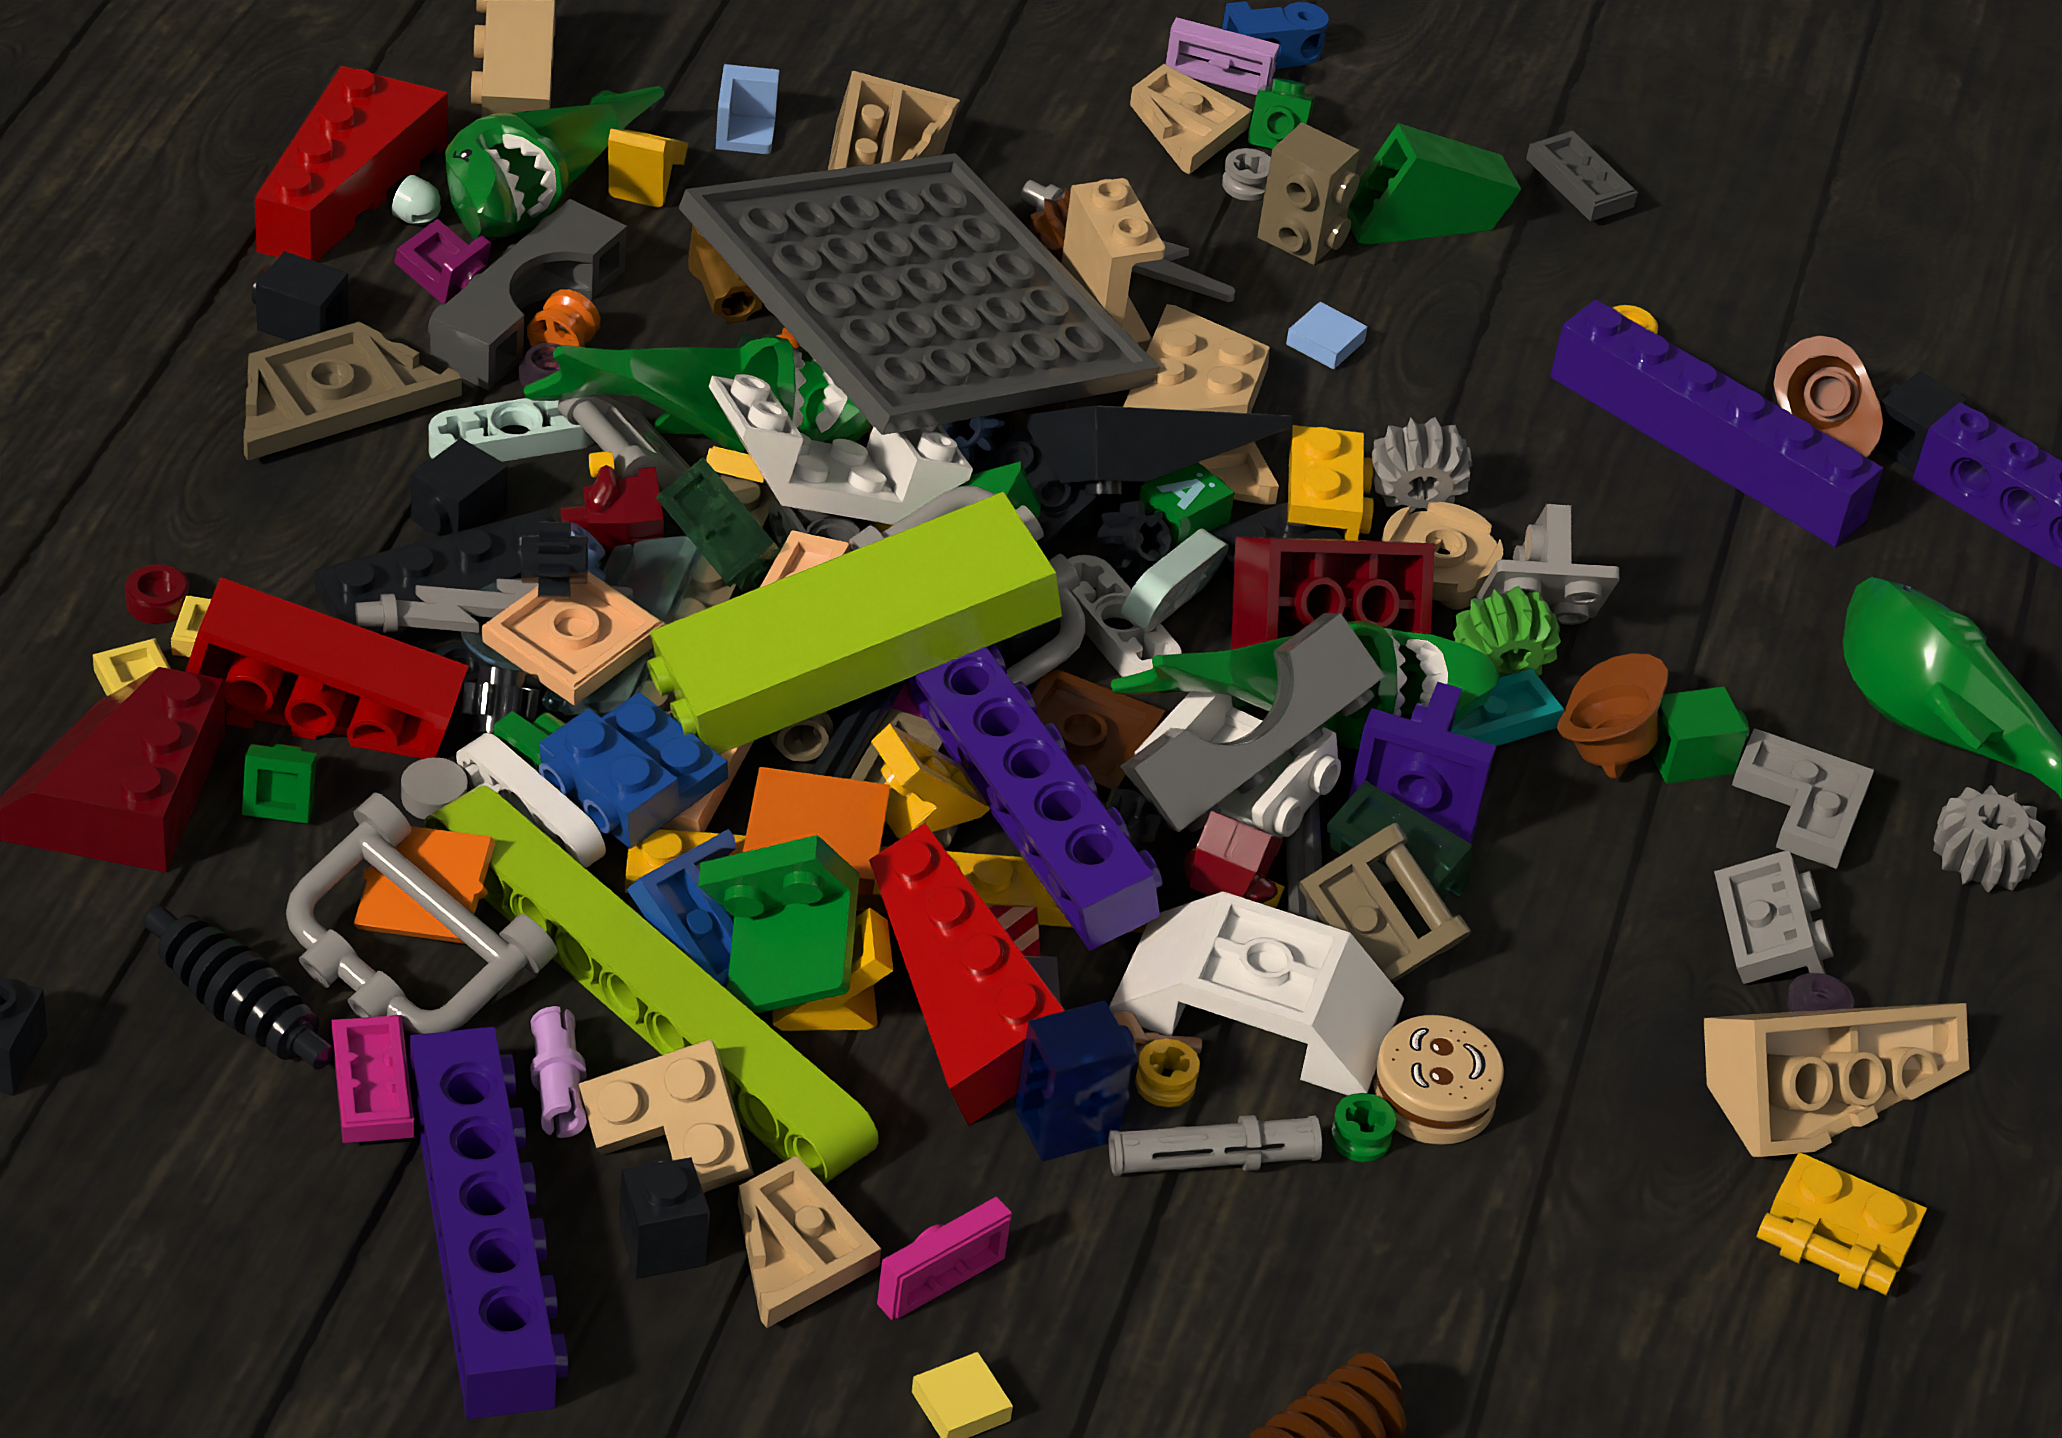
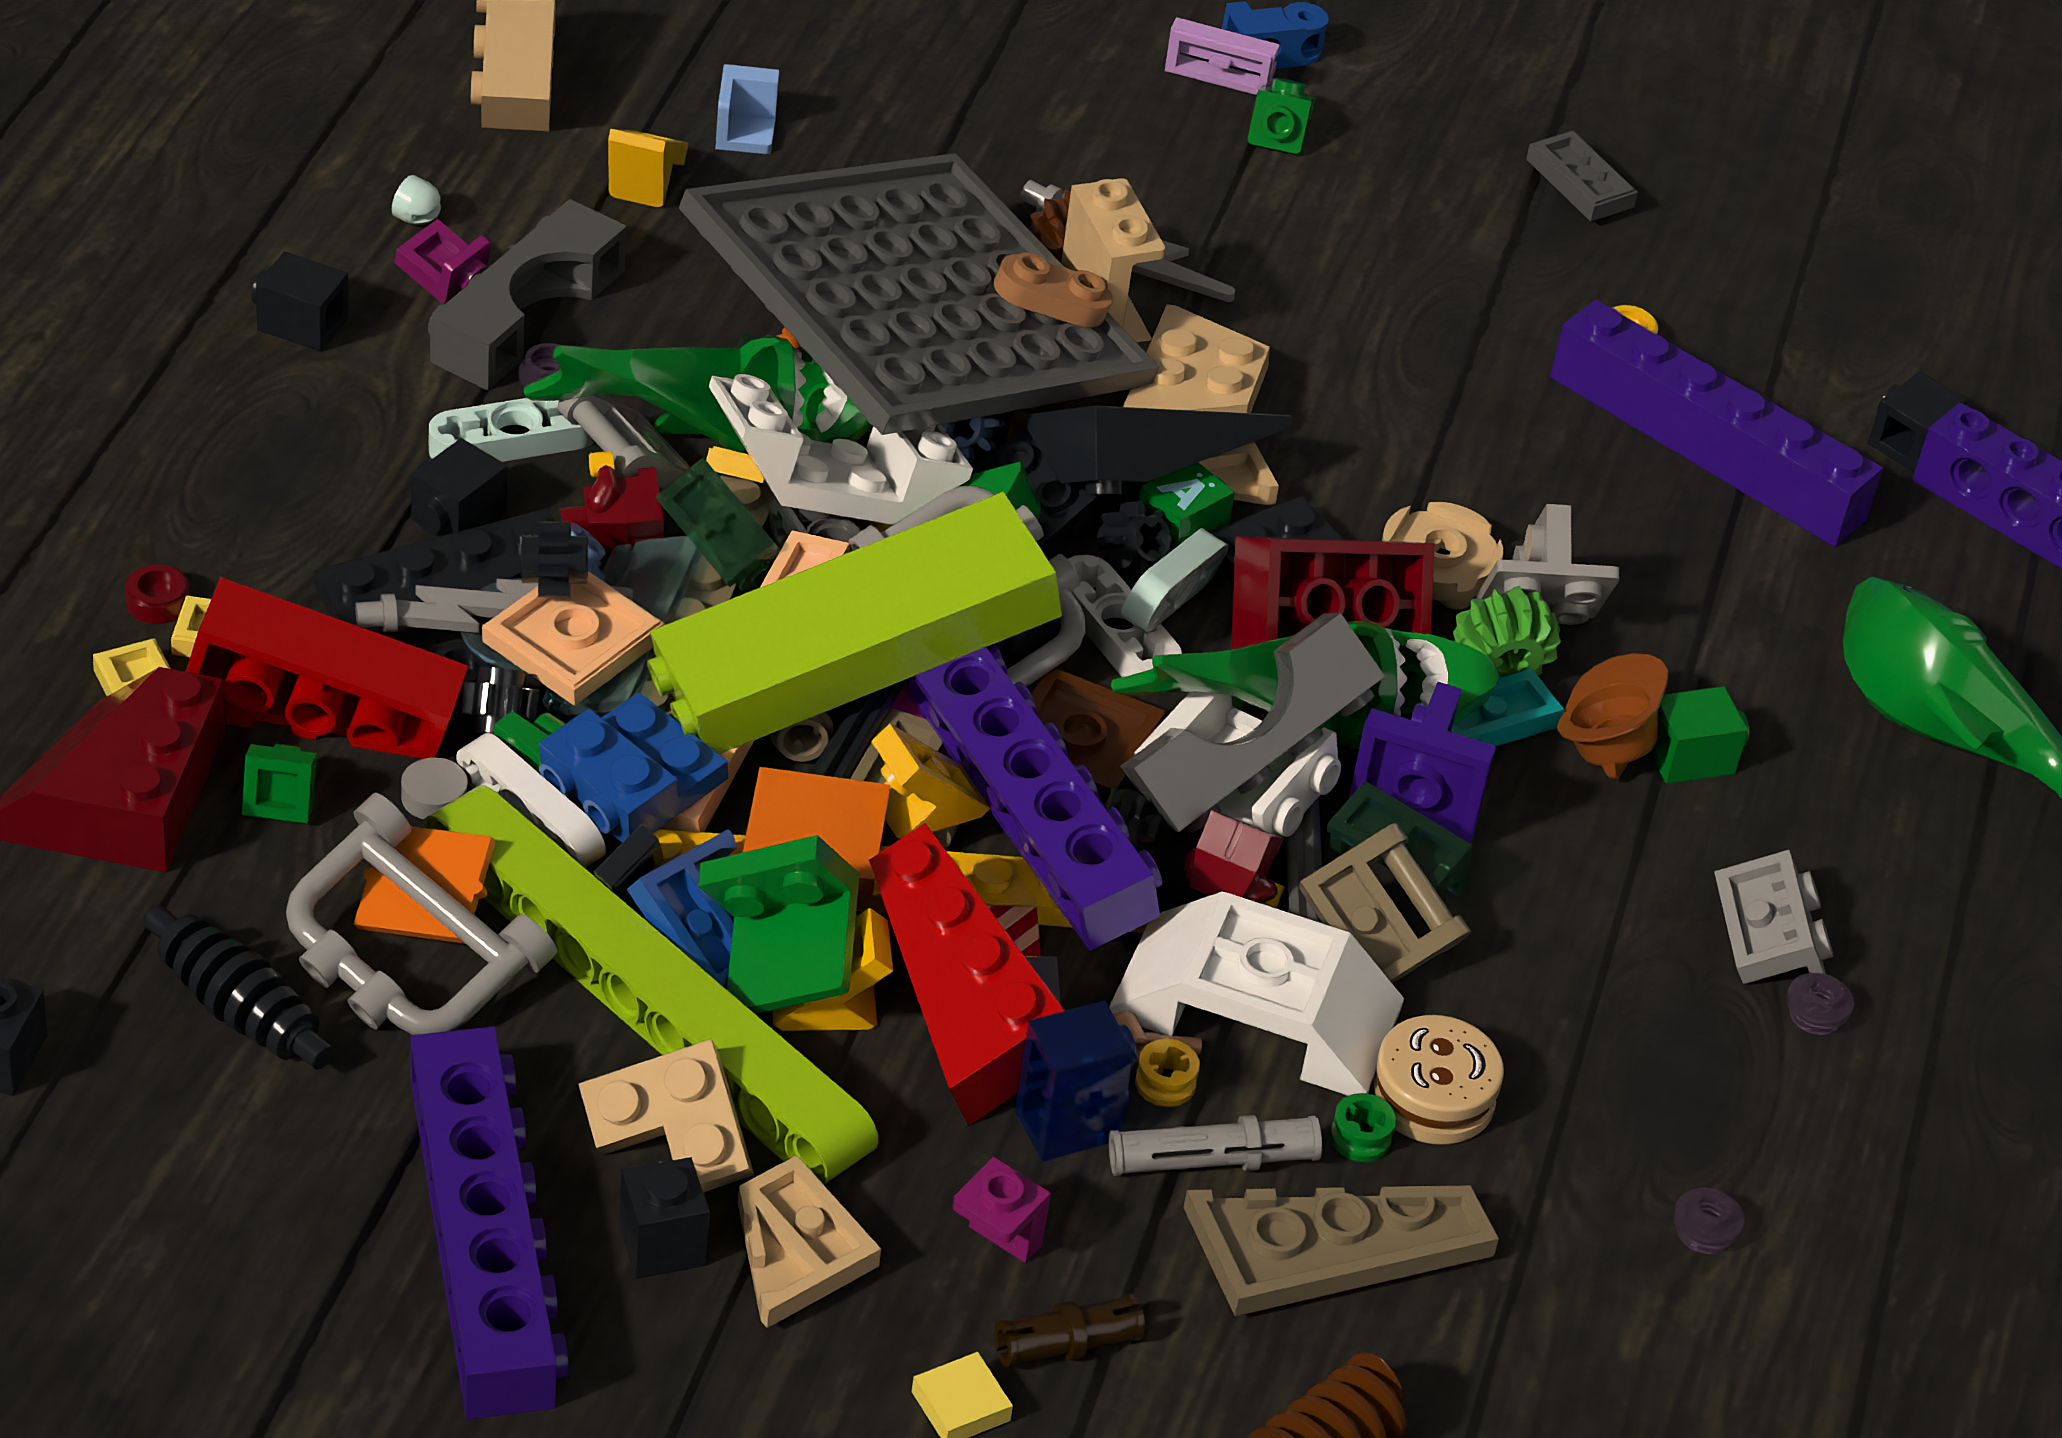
(333, 386): dark tan wing -> none
(345, 159): red wedge -> none
(372, 1079): dark pink plate -> none
(518, 165): green piece -> none
(558, 1072): lavender pin -> none
(565, 320): orange wheel -> none
(630, 861): none -> black tile
(724, 288): pearl gold piece -> none
(889, 123): tan wedge -> none
(943, 1258): dark pink plate -> none
(1005, 1208): none -> magenta bracket
(1053, 290): none -> medium nougat plate
(1069, 1330): none -> dark brown pin
(1187, 116): tan wing -> none
(1246, 174): light grey bush -> none
(1309, 194): dark tan brick -> none
(1309, 1247): none -> dark tan wing
(1326, 335): light blue tile -> none
(1329, 480): yellow bracket -> none
(1421, 465): light grey gear -> none
(1429, 189): green slope -> none
(1708, 1220): none -> clear purple plate
(1815, 1073): tan wedge -> none
(1818, 787): light grey plate -> none
(1831, 391): dark orange piece -> none
(1841, 1224): yellow plate -> none
(1989, 838): light grey gear -> none

